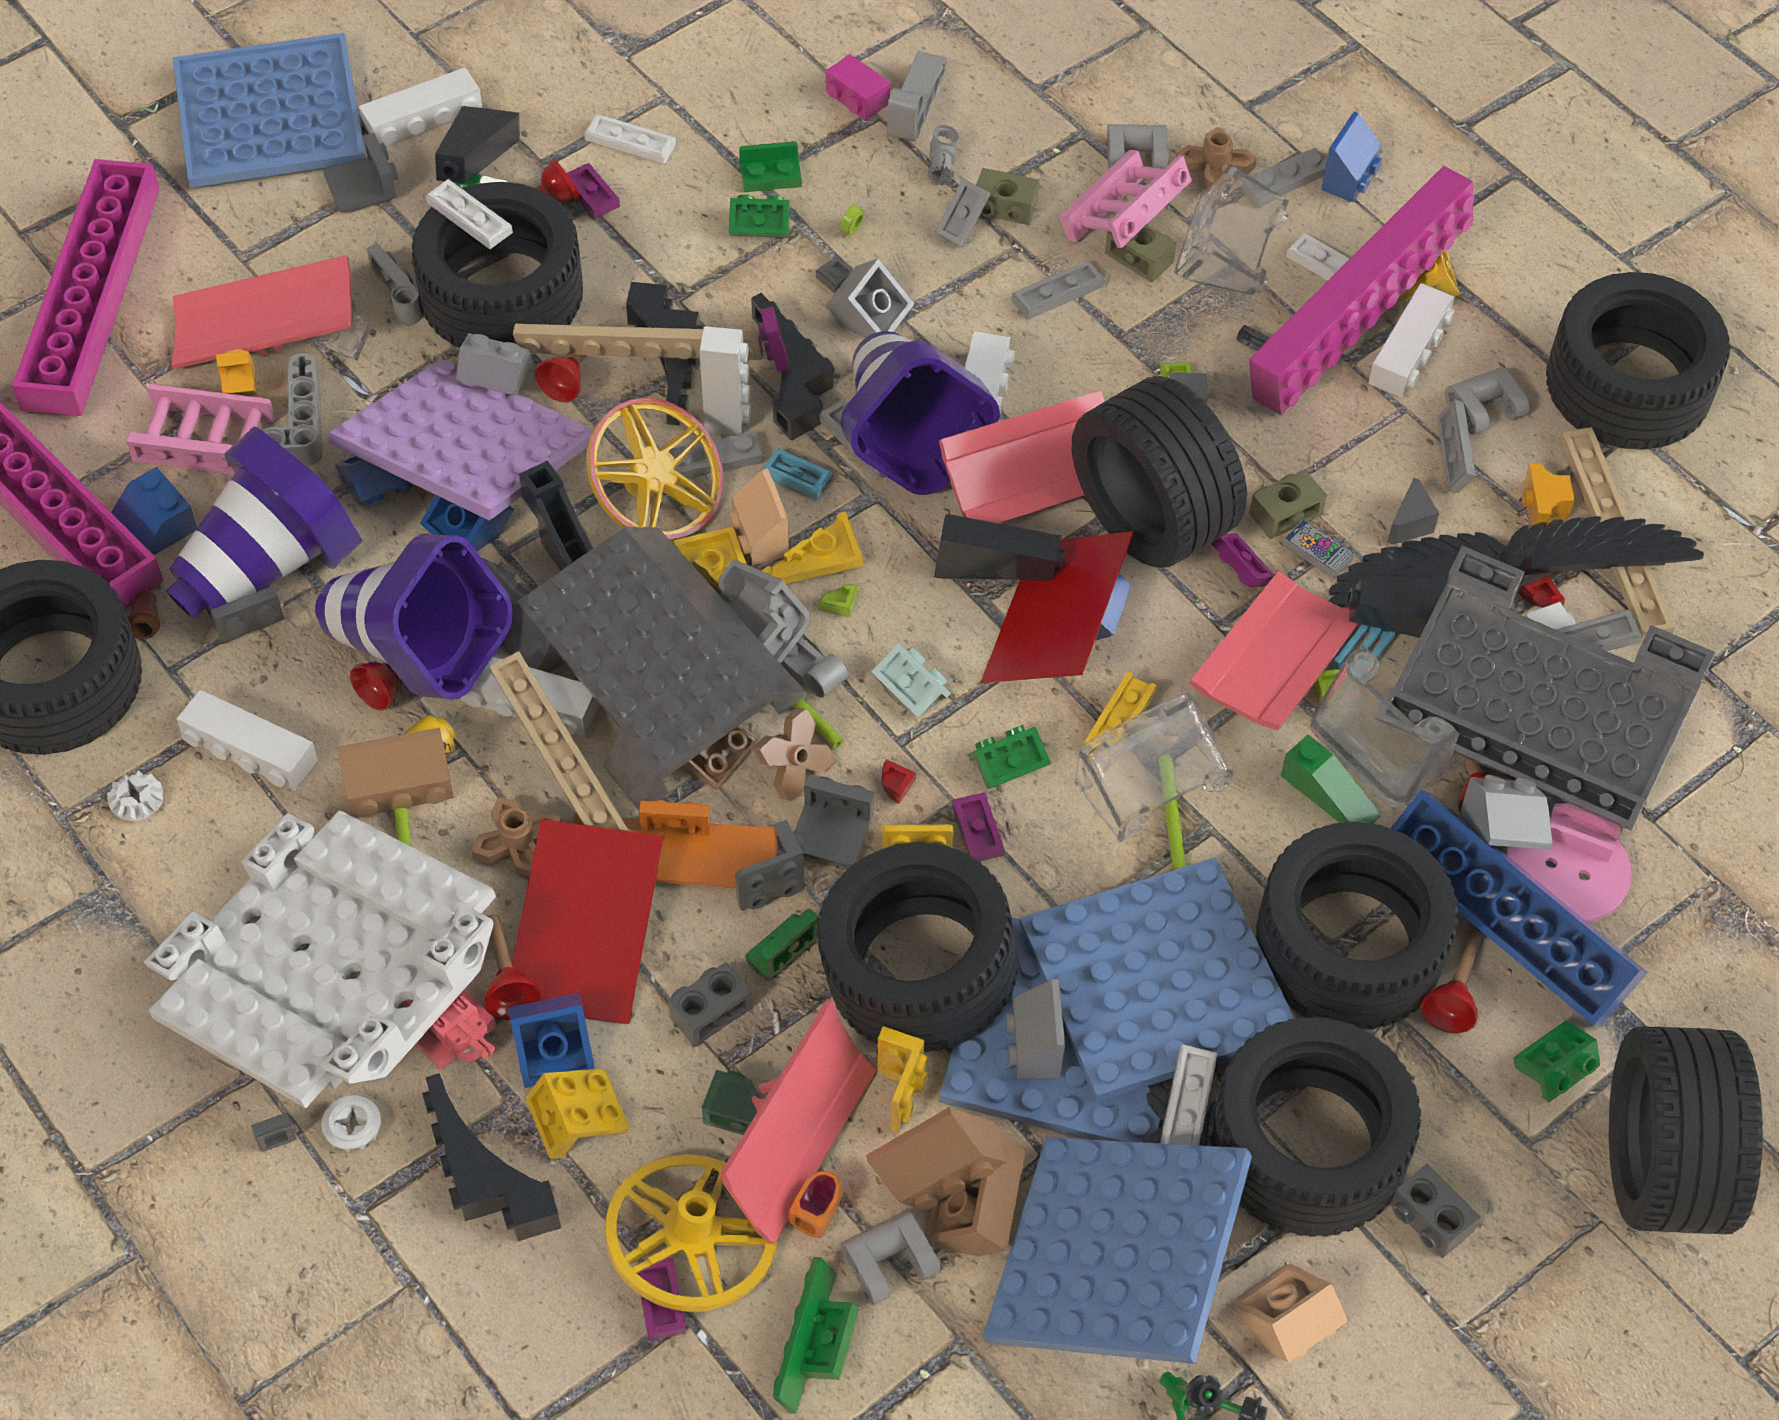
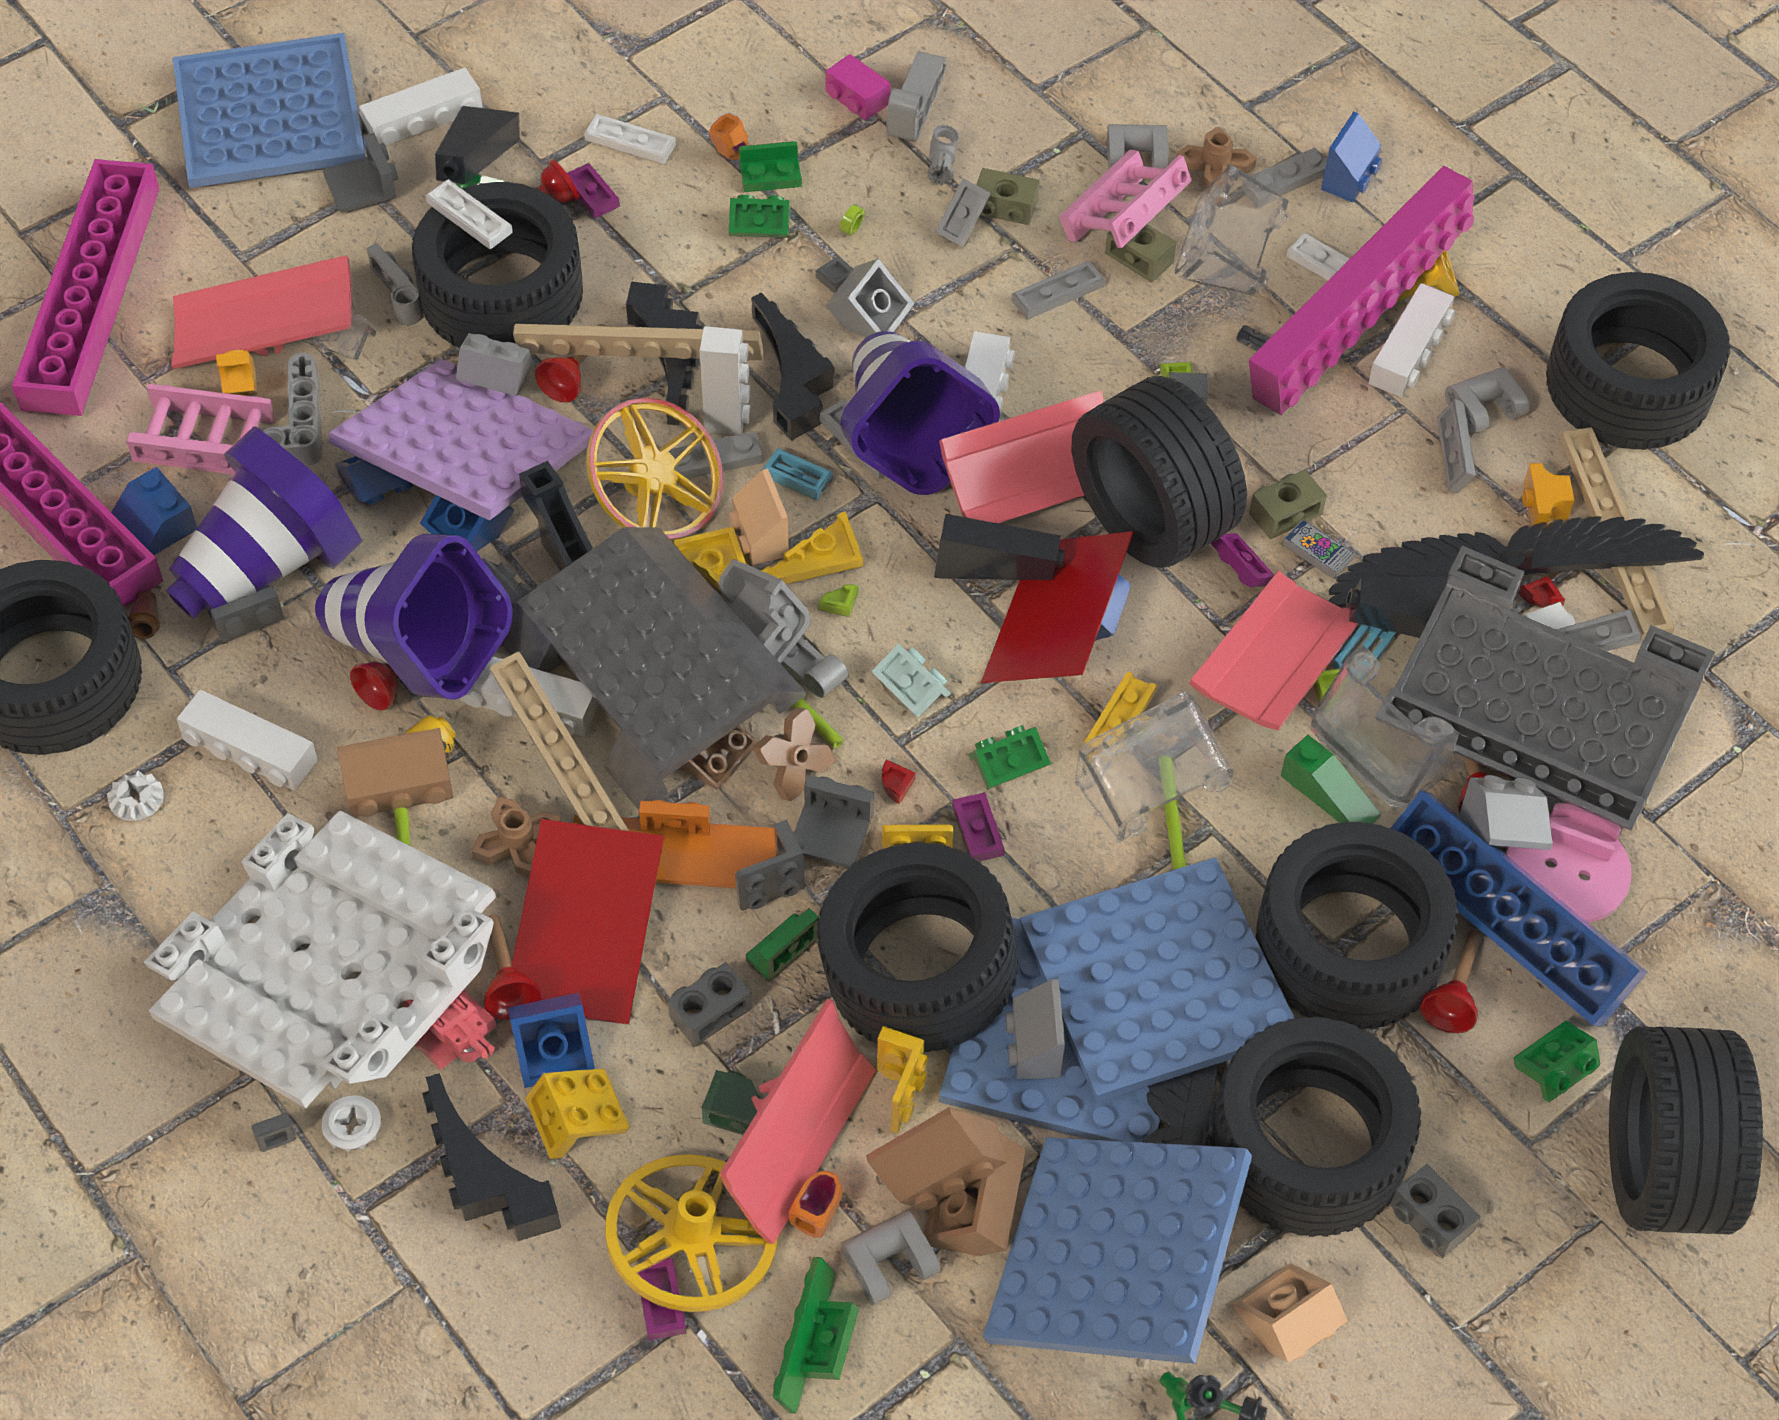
(728, 135): none -> orange rock
(770, 332): magenta plate -> none
(1188, 1096): white tile -> none
(1415, 516): dark grey slope -> none

